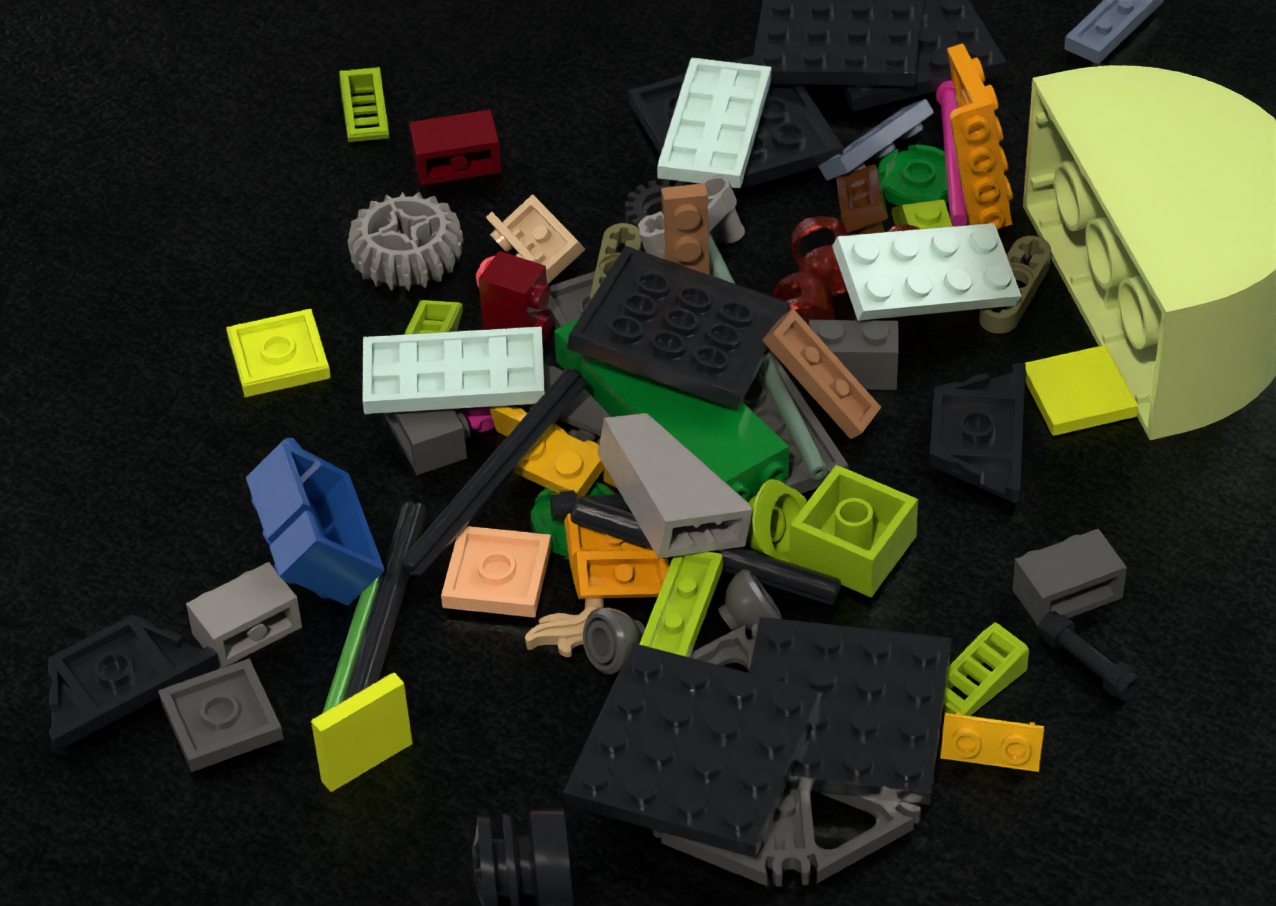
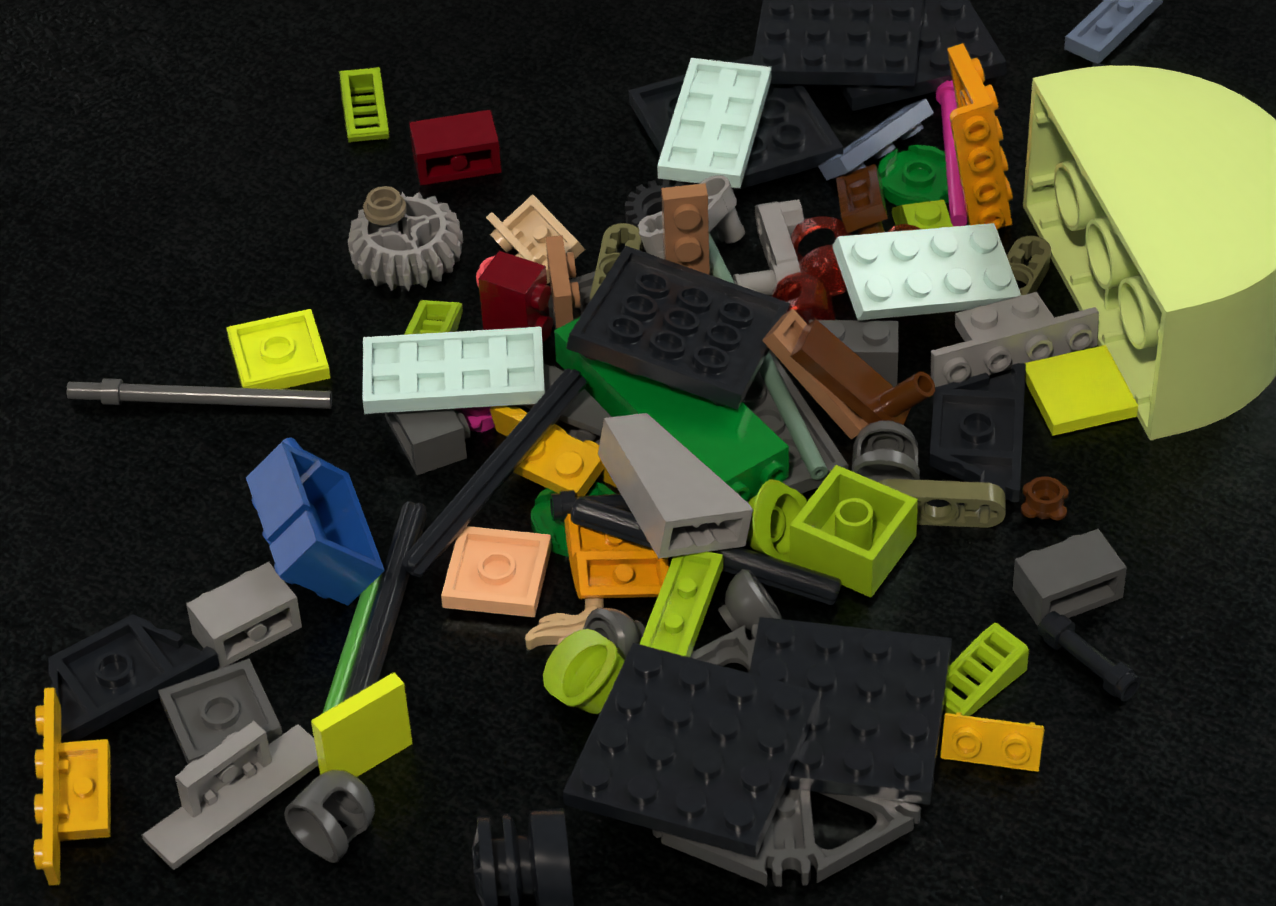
(74, 788): none -> yellow bracket
(115, 392): none -> dark grey bar
(229, 787): none -> light grey bracket
(317, 809): none -> dark grey helmet
(384, 206): none -> dark tan plate
(561, 268): none -> medium nougat plate
(583, 670): none -> lime piece
(774, 225): none -> light grey beam
(855, 380): none -> reddish brown piece
(886, 452): none -> dark grey helmet
(971, 493): none -> olive beam
(1011, 334): none -> light grey bracket
(1044, 499): none -> reddish brown plate

